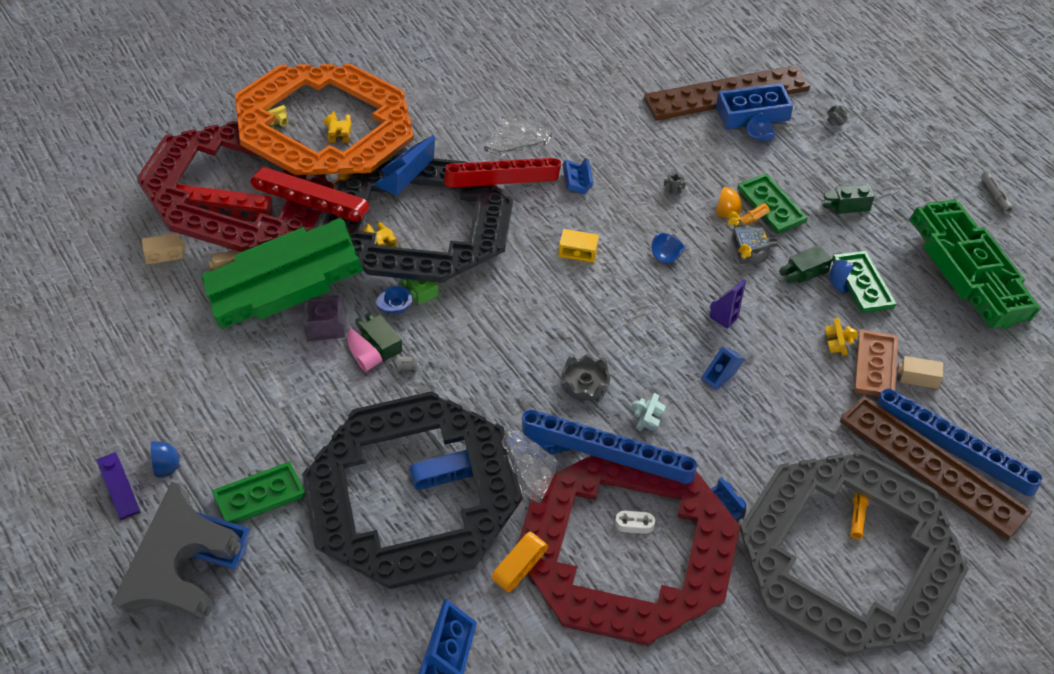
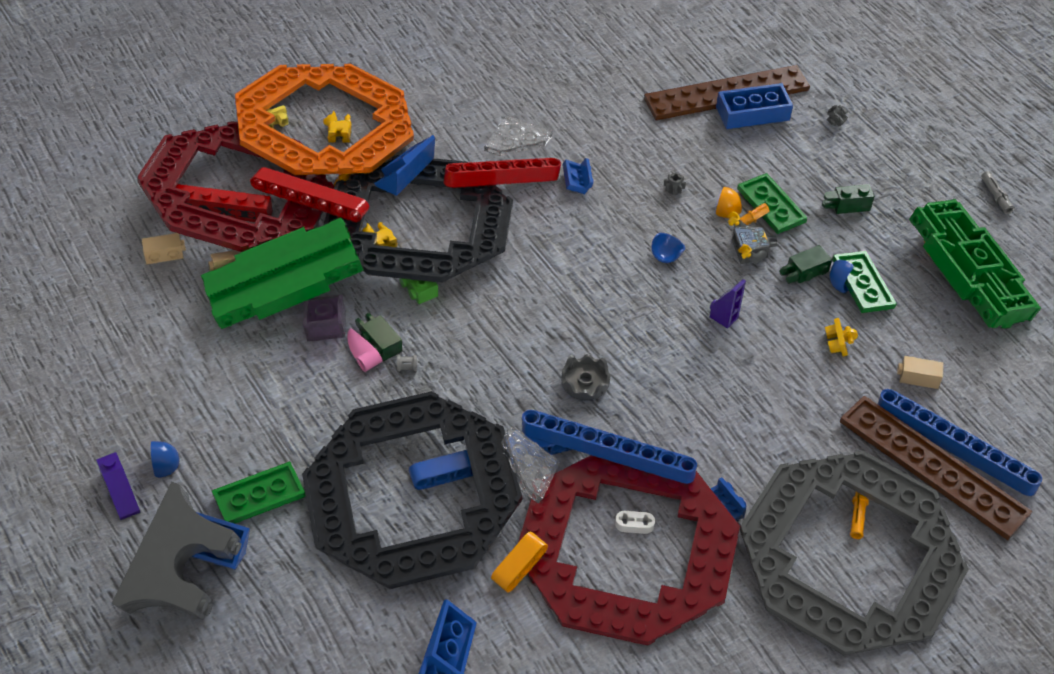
(394, 300): blue piece -> none
(578, 245): yellow brick -> none
(646, 410): light aqua hips -> none
(722, 367): blue slope -> none
(760, 128): blue helmet -> none
(875, 362): nougat plate -> none

